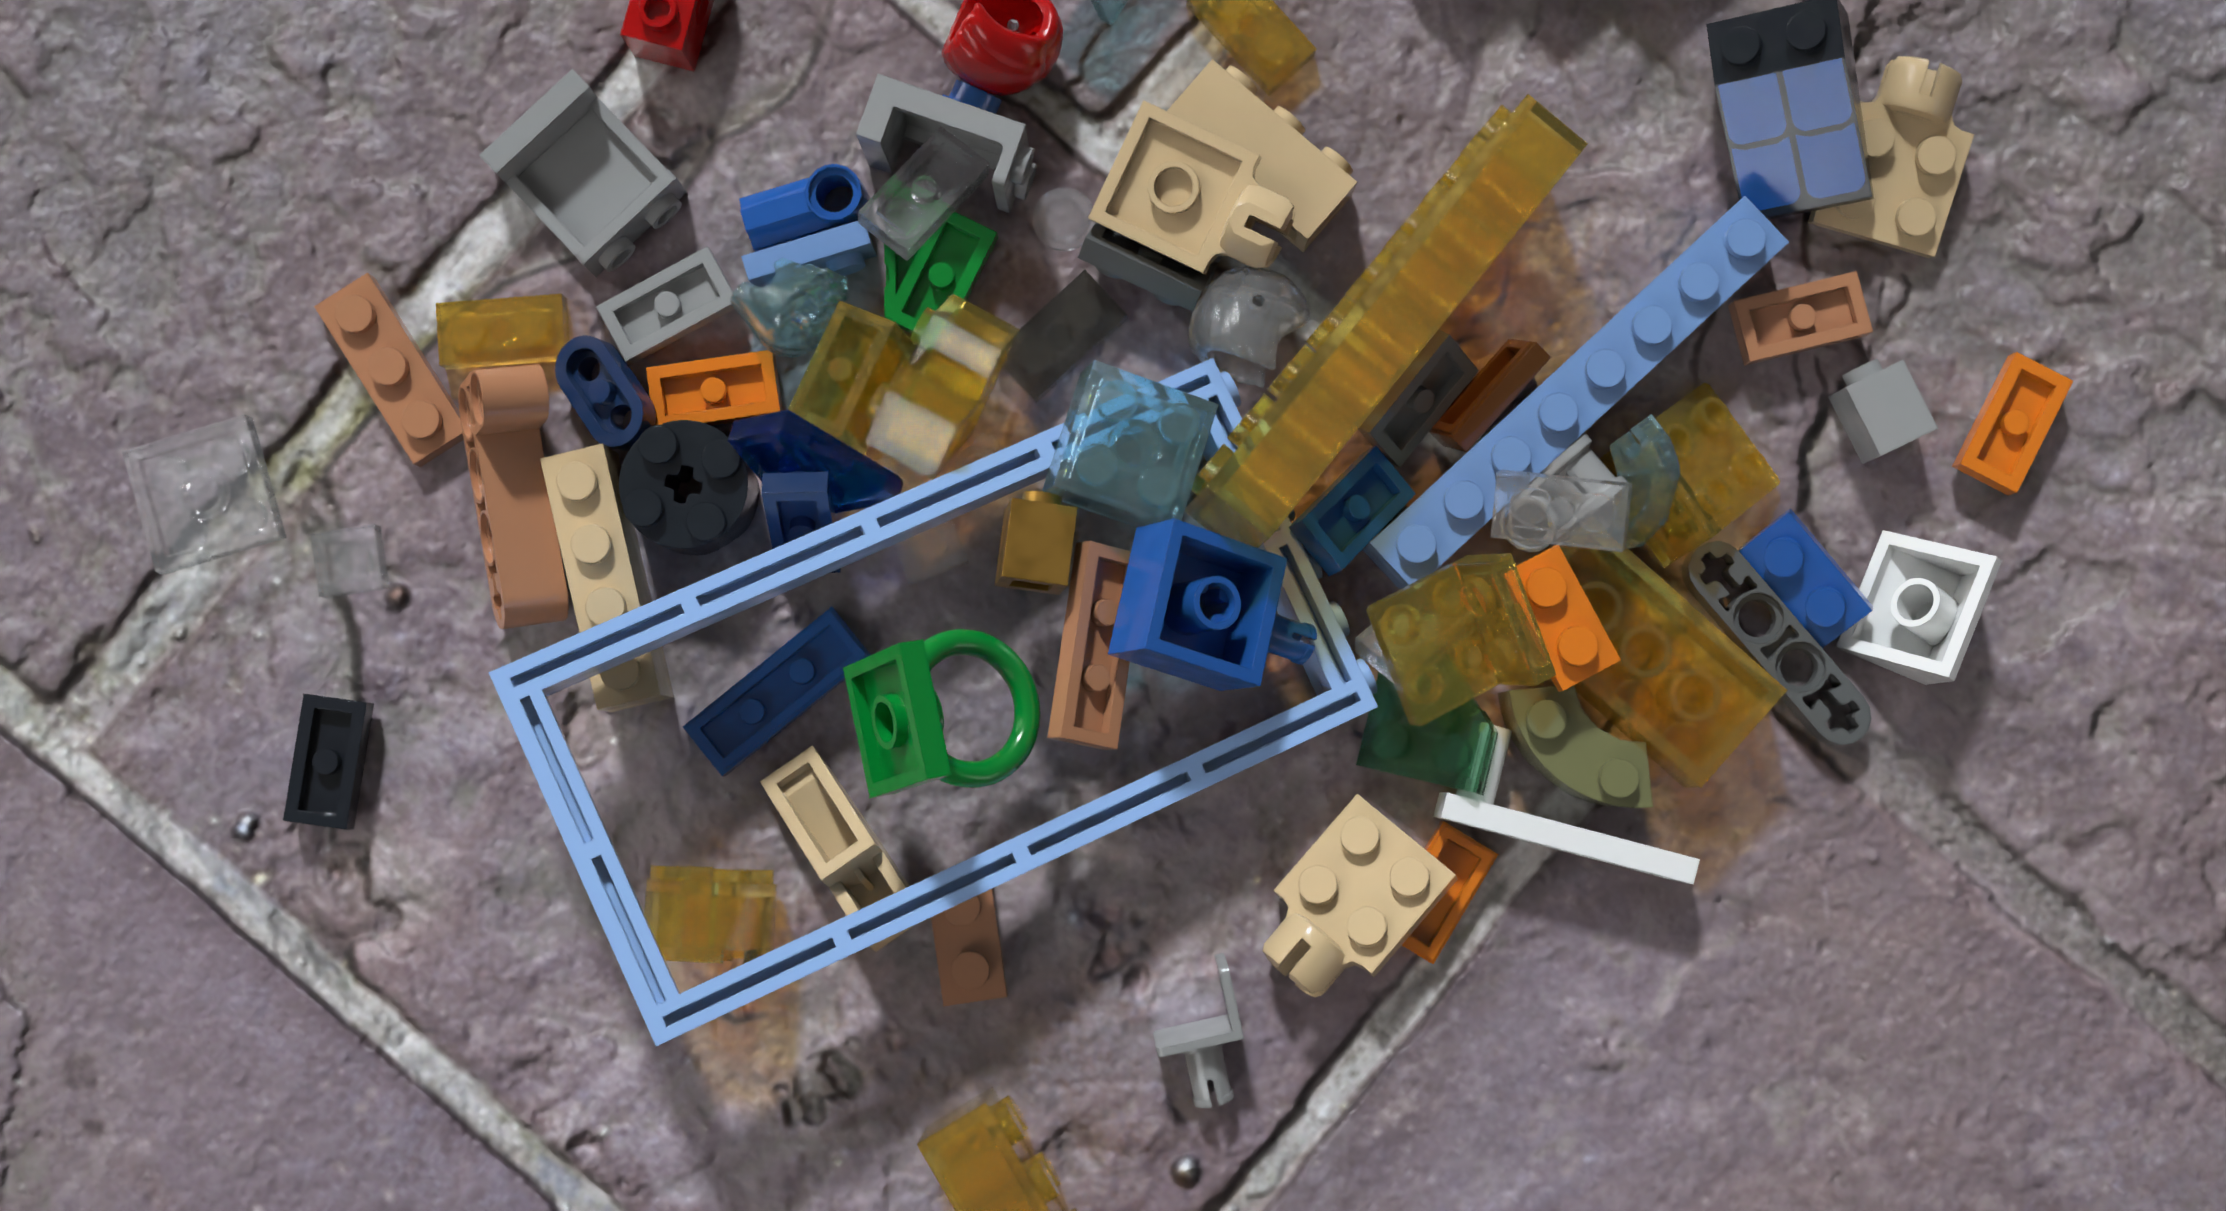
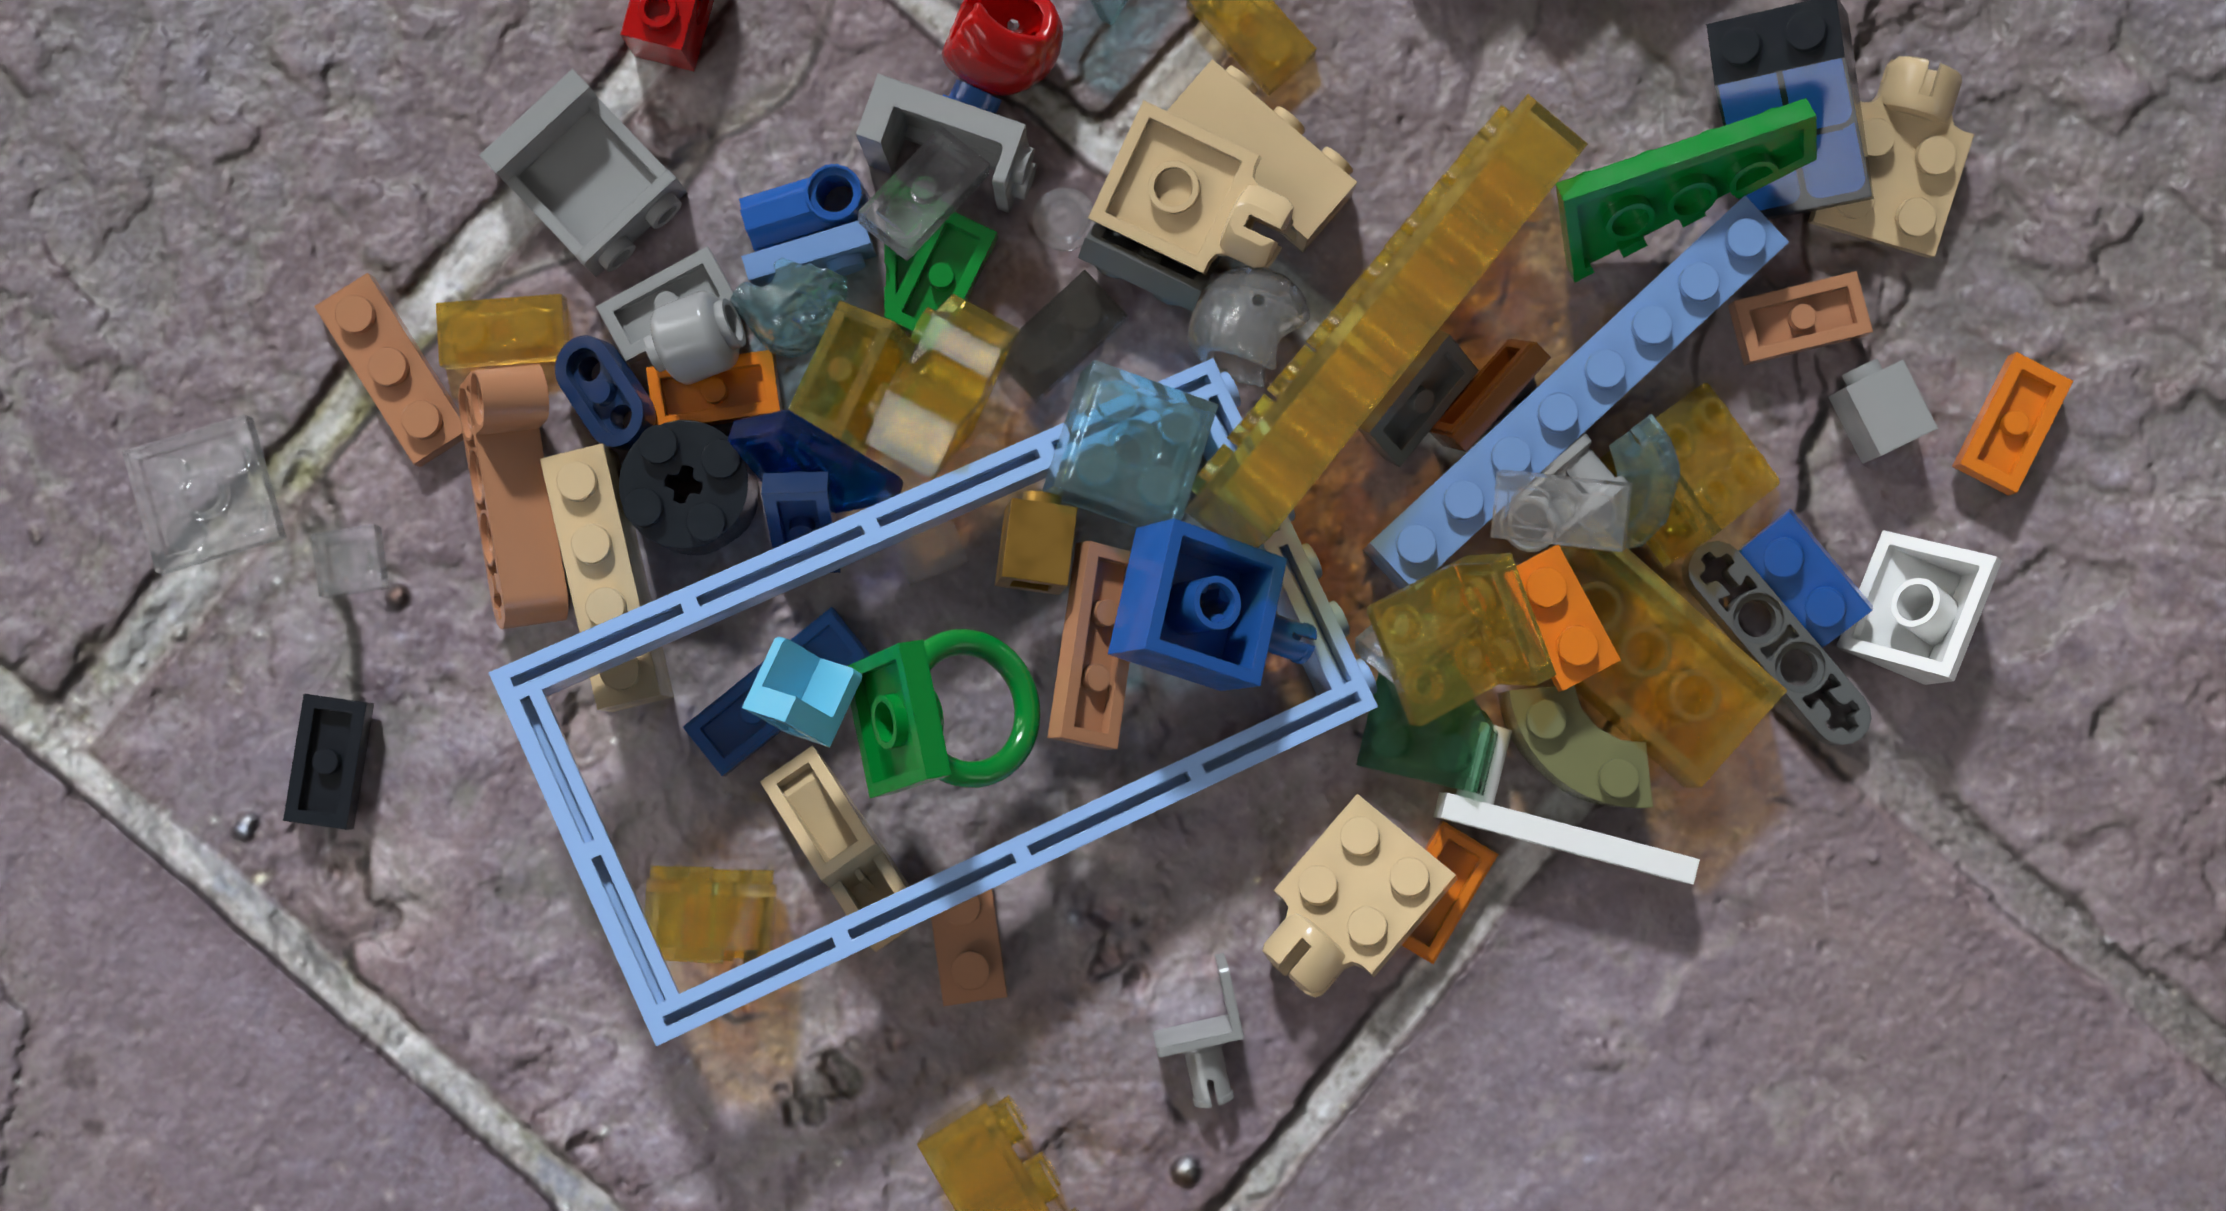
(695, 337): none -> light grey head
(802, 692): none -> medium azure panel
(1352, 511): blue plate -> none
(1679, 181): none -> green wing

